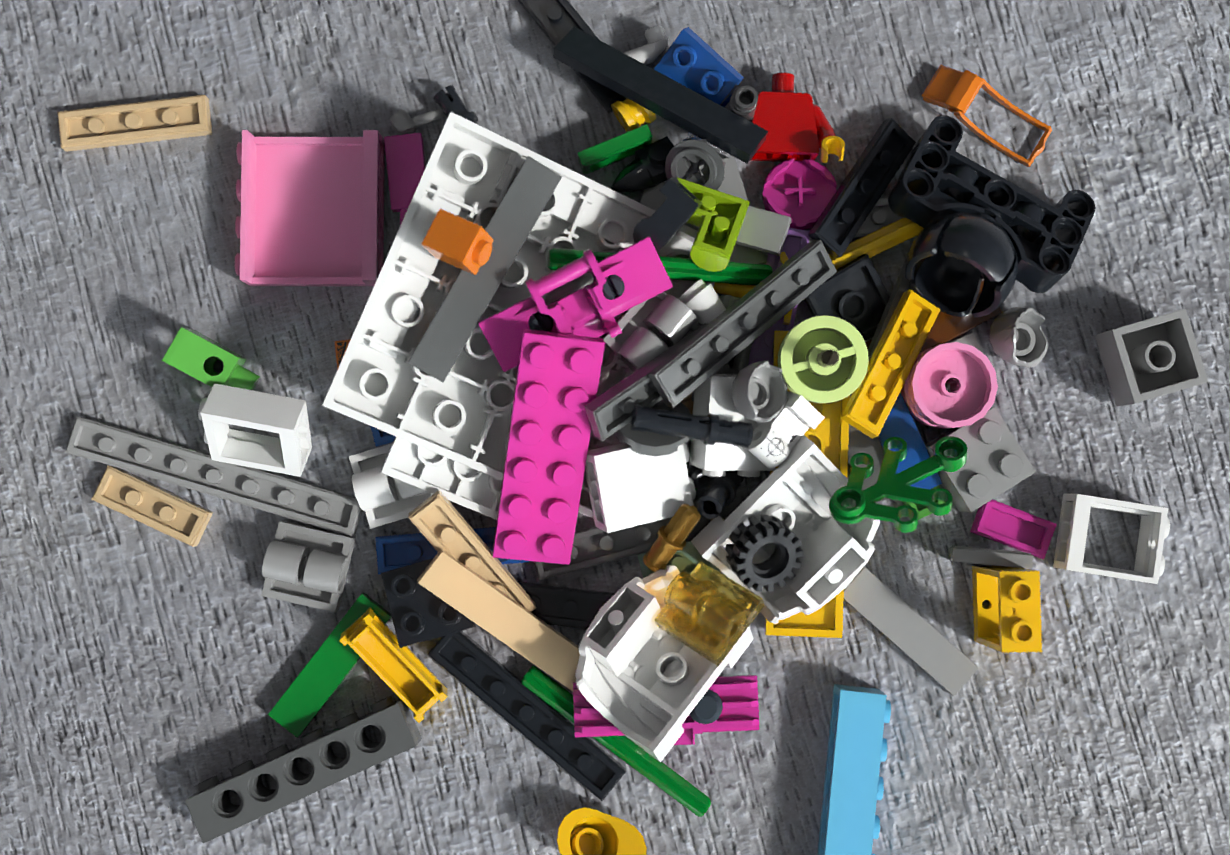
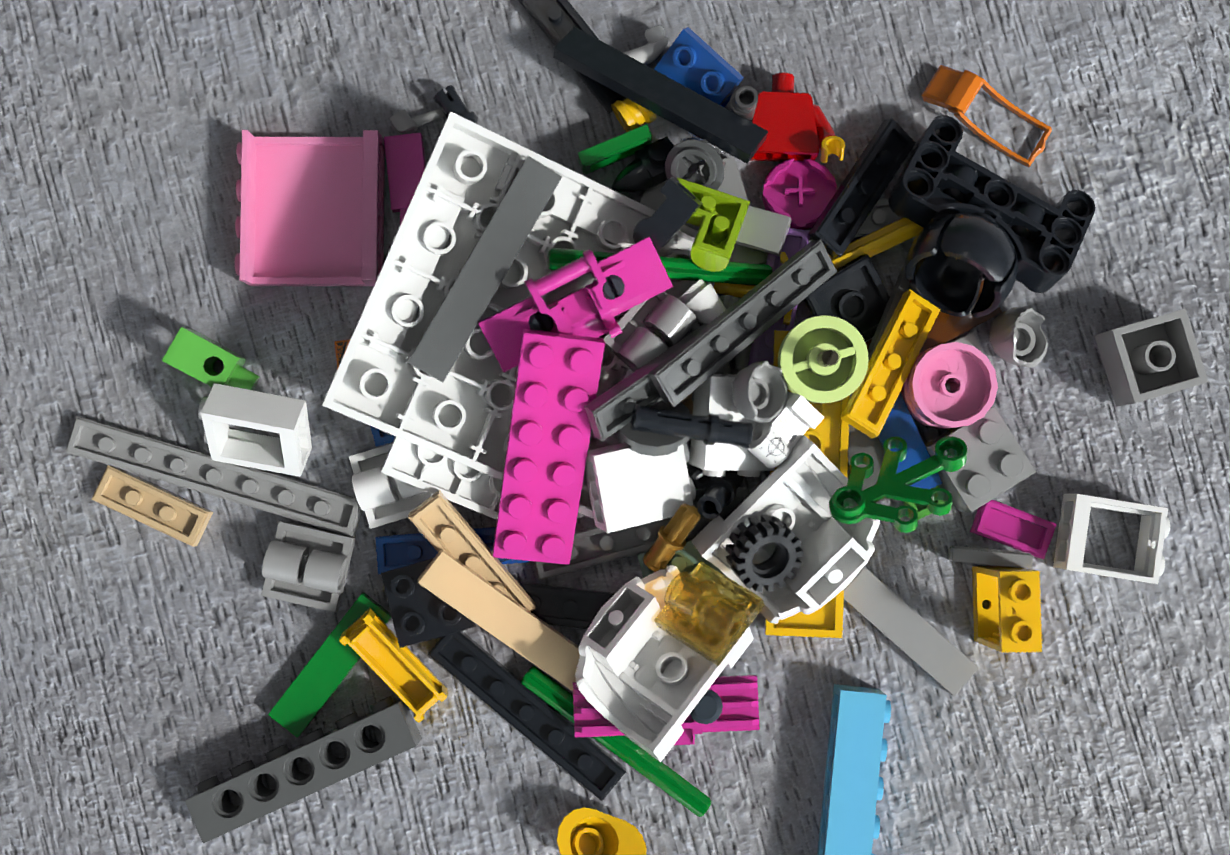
(134, 123): tan tile -> none
(458, 242): orange brick -> none

